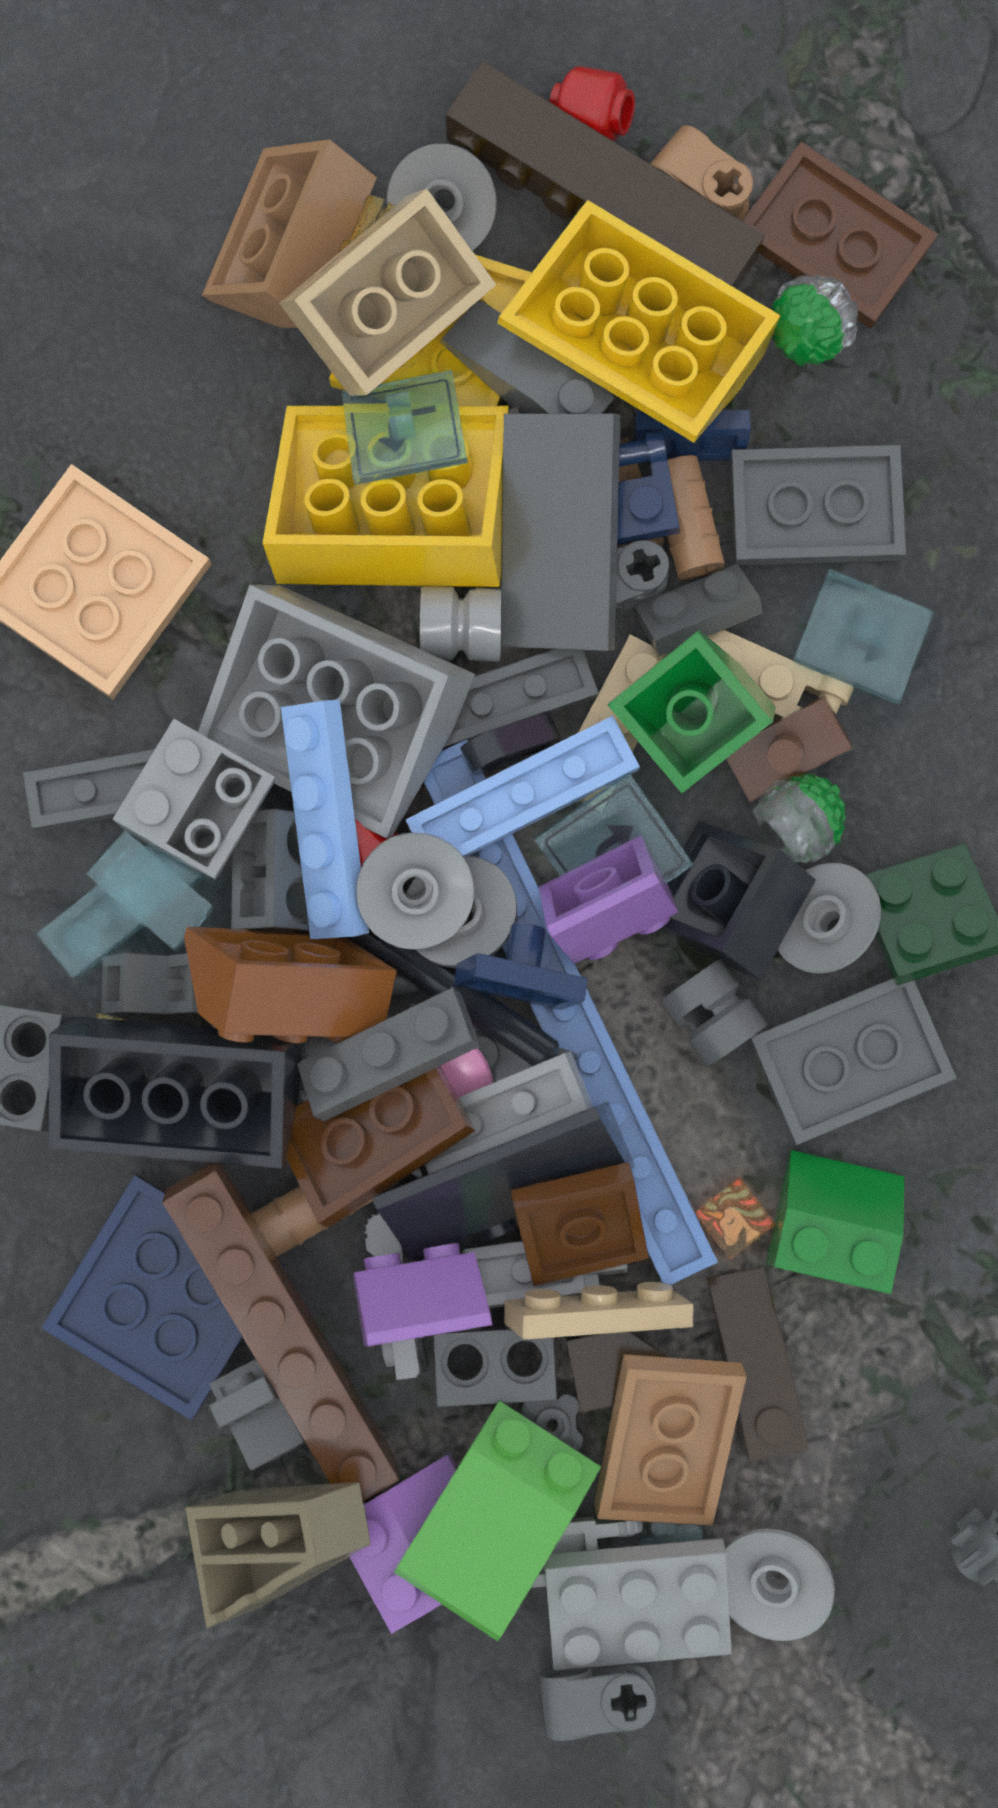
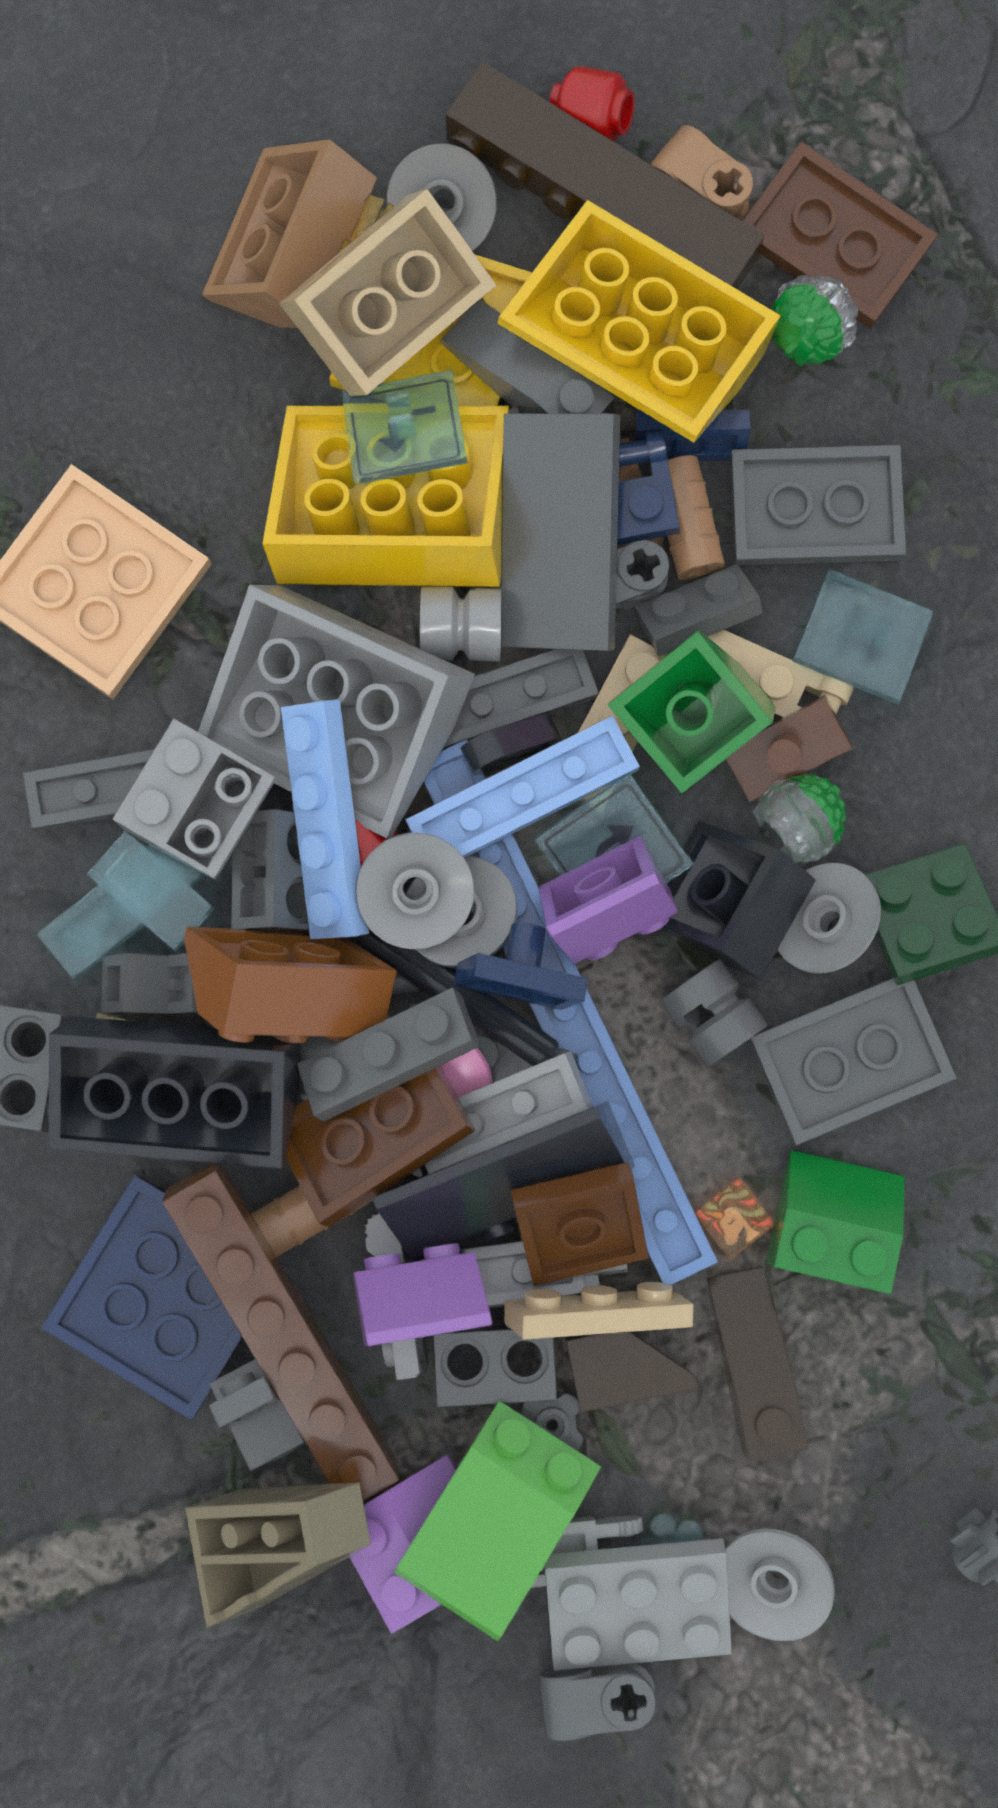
(669, 1440): medium nougat plate -> none

